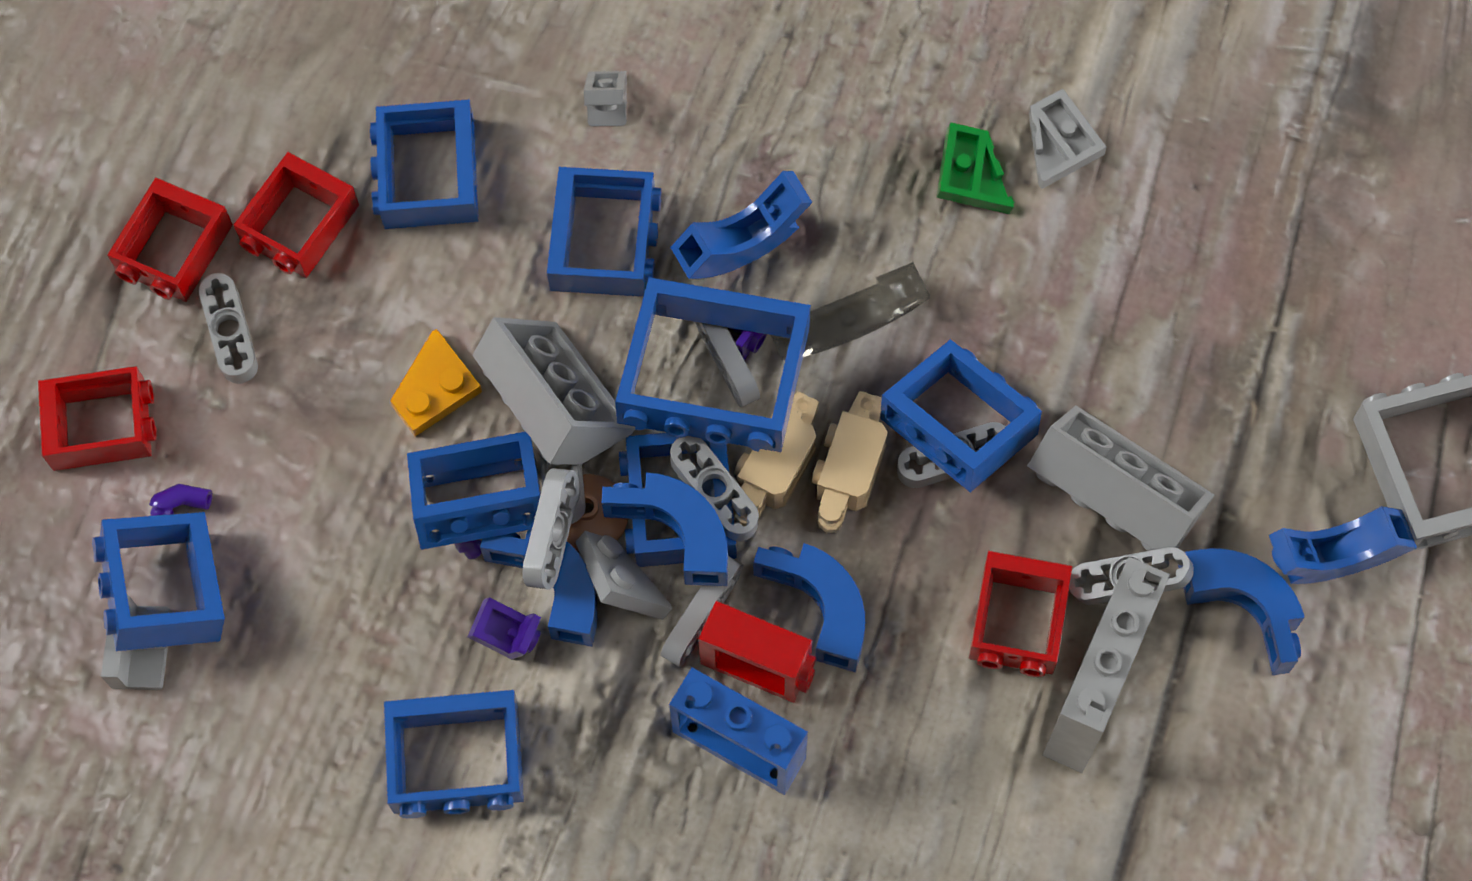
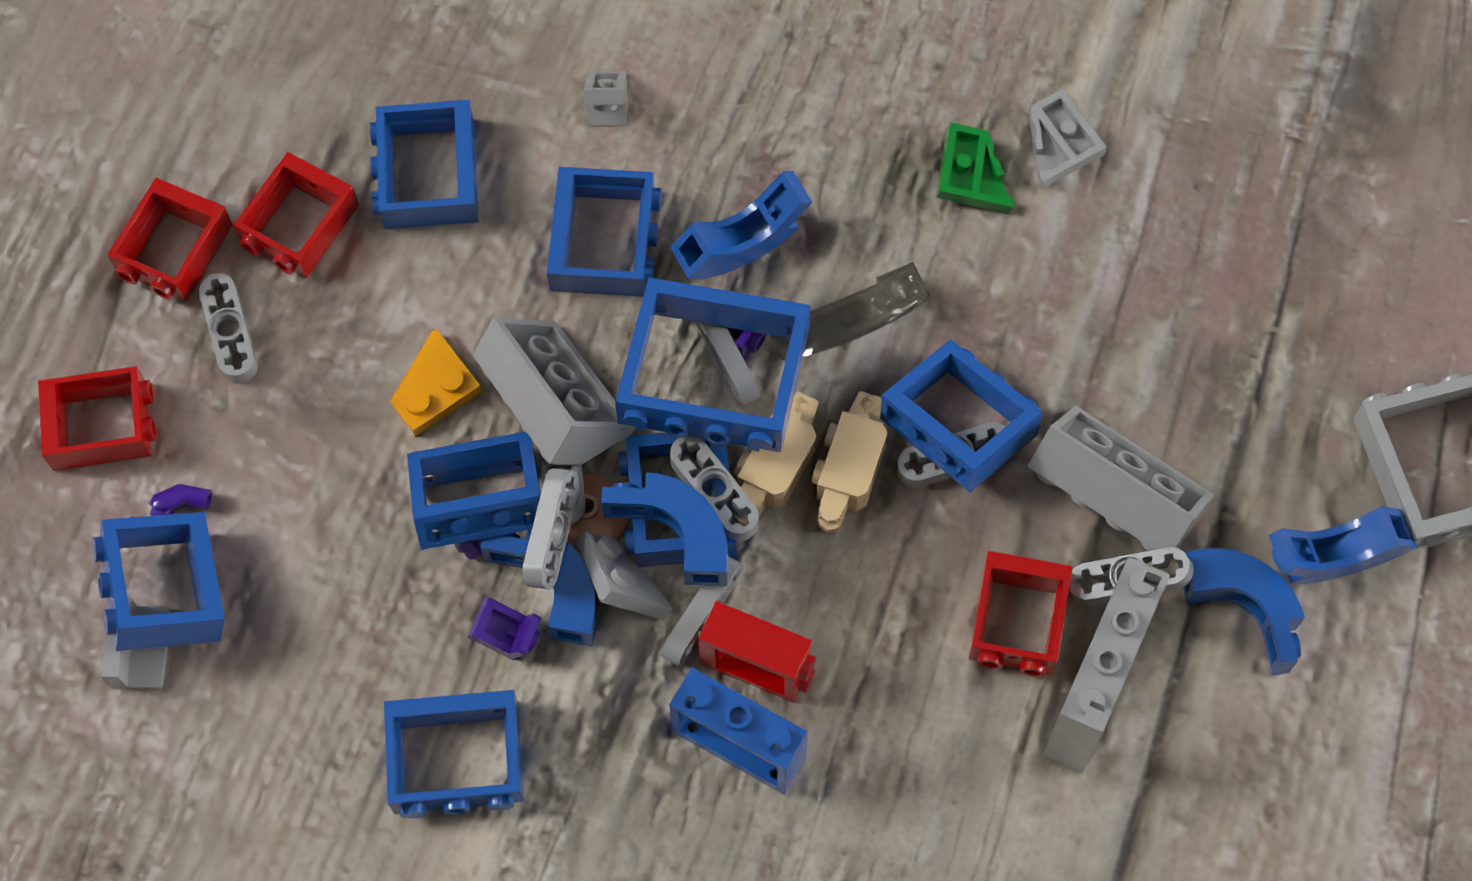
(832, 590): blue arch -> none

